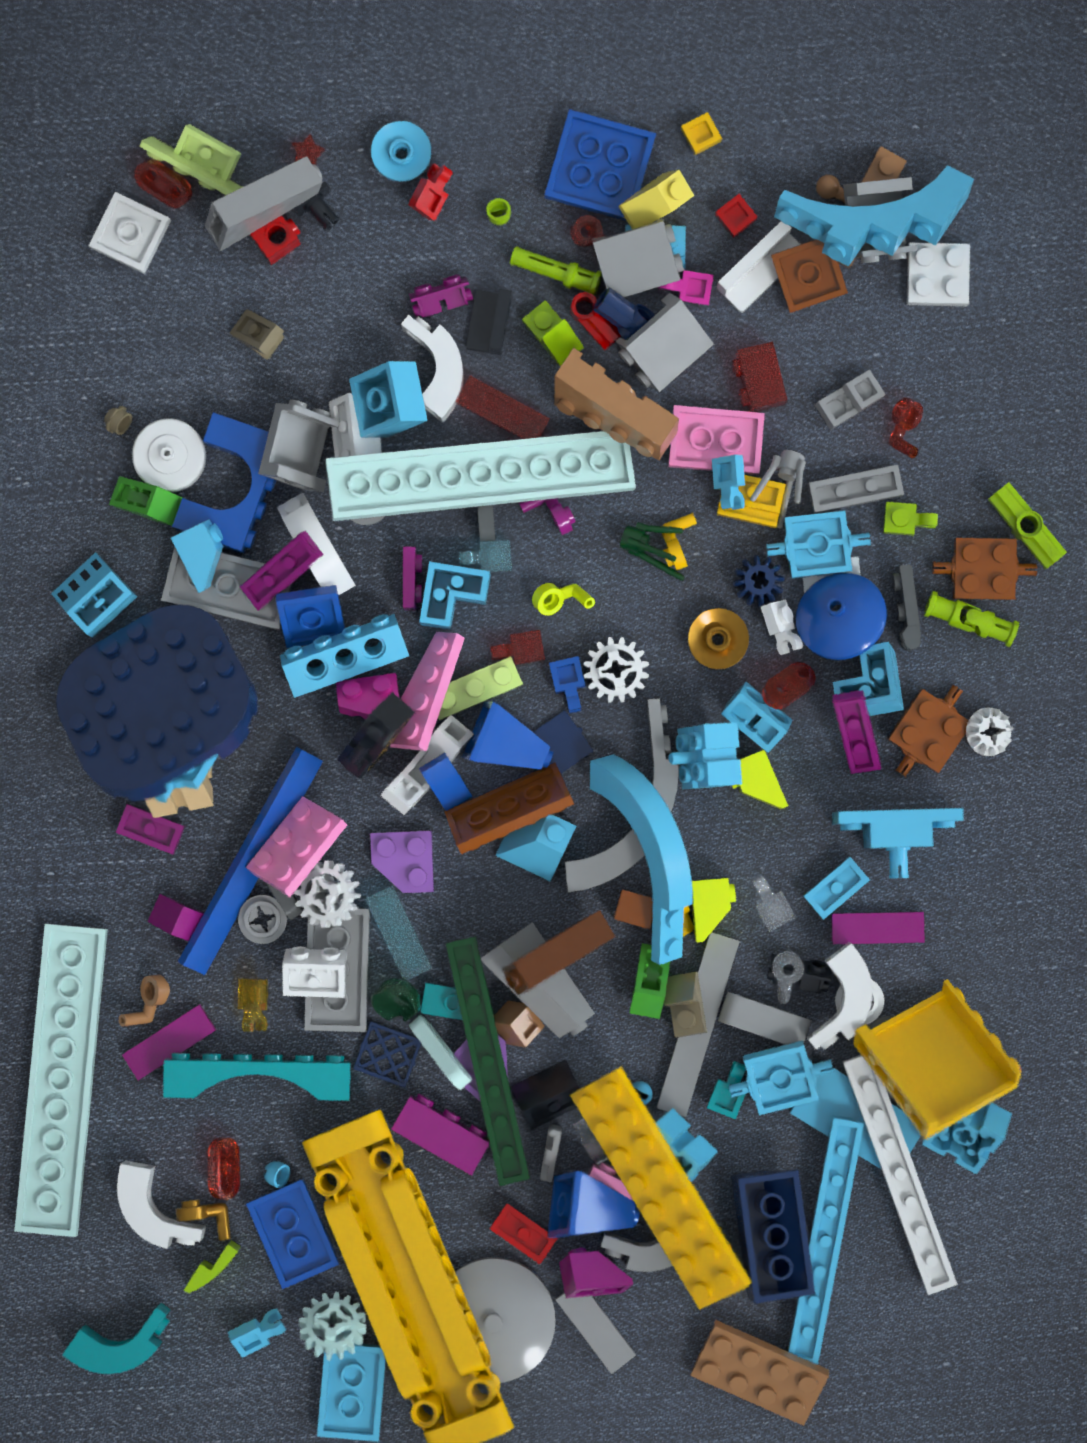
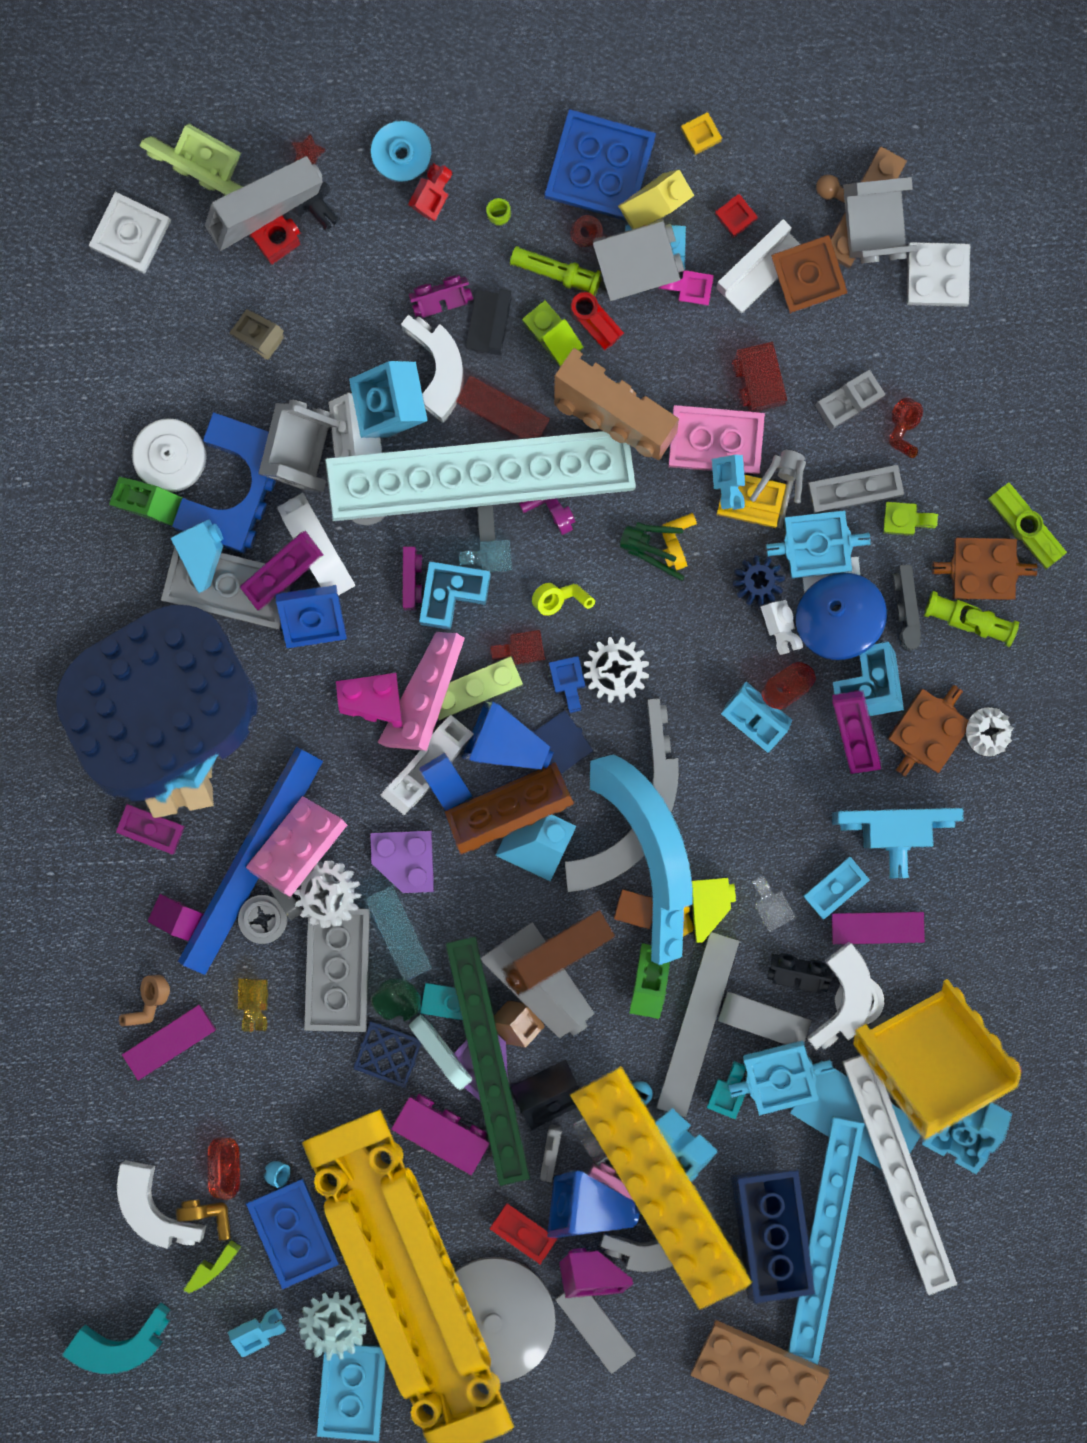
(61, 1080): light aqua plate -> none
(93, 595): medium azure slope -> none
(118, 420): dark tan plate -> none
(164, 184): clear red plate -> none
(191, 1076): teal arch -> none
(314, 972): white bracket -> none
(334, 669): medium azure brick -> none
(376, 735): black piece -> none
(622, 313): dark blue piece -> none
(665, 344): light grey panel -> none
(686, 1004): dark tan slope -> none
(707, 756): medium azure brick -> none
(734, 636): pearl gold dish -> none
(760, 780): neon yellow slope -> none
(786, 980): clear plate -> none
(883, 225): medium azure arch -> none

